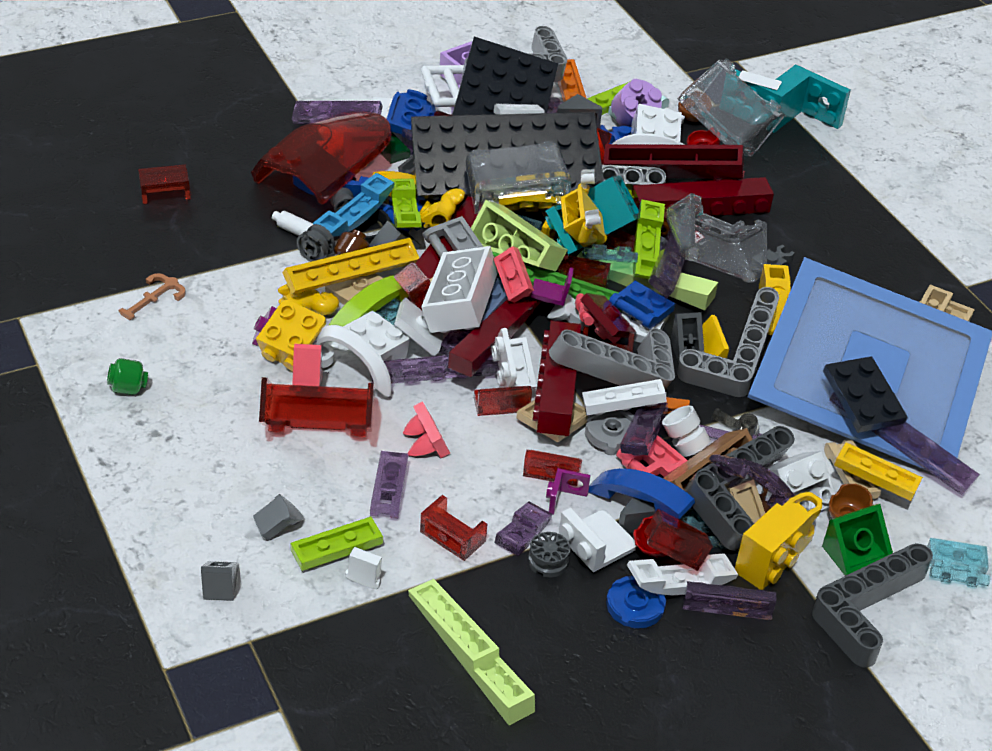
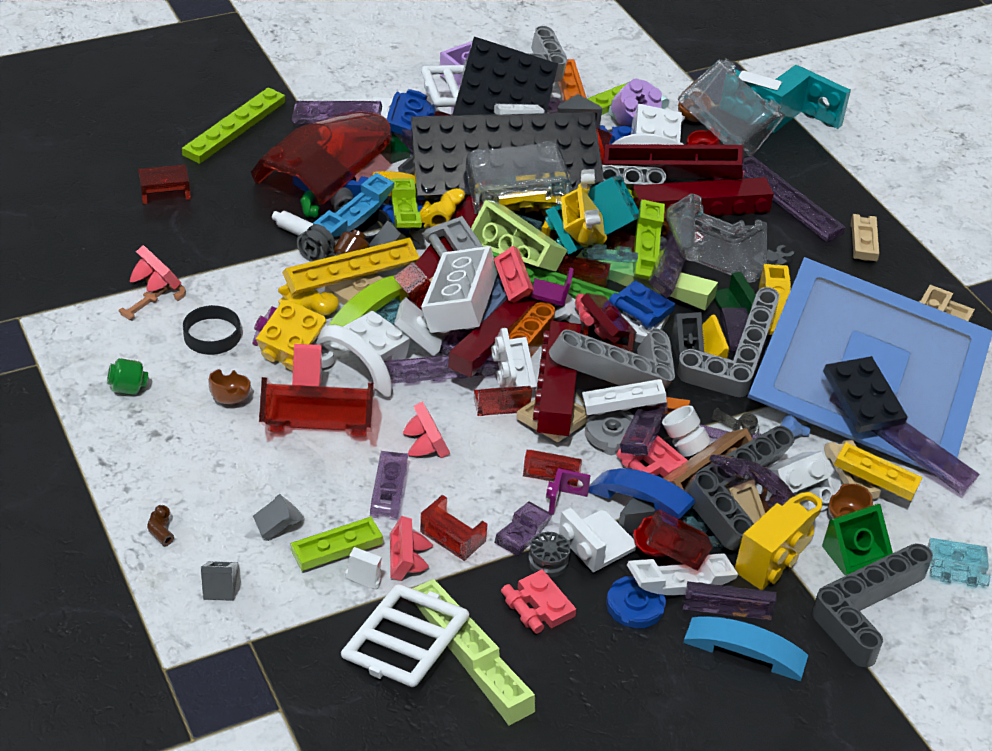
(151, 264): none -> coral tile
(158, 523): none -> reddish brown arm
(211, 347): none -> black tyre
(229, 388): none -> dark orange hair
(233, 125): none -> lime plate
(308, 209): none -> green arm
(402, 544): none -> coral tile
(426, 657): none -> white bar
(534, 324): none -> orange beam
(545, 597): none -> coral plate
(734, 322): none -> clear purple slope
(737, 295): none -> dark green panel
(748, 640): none -> dark azure slope
(795, 201): none -> clear purple plate
(796, 428): none -> medium blue rock
(865, 237): none -> tan plate

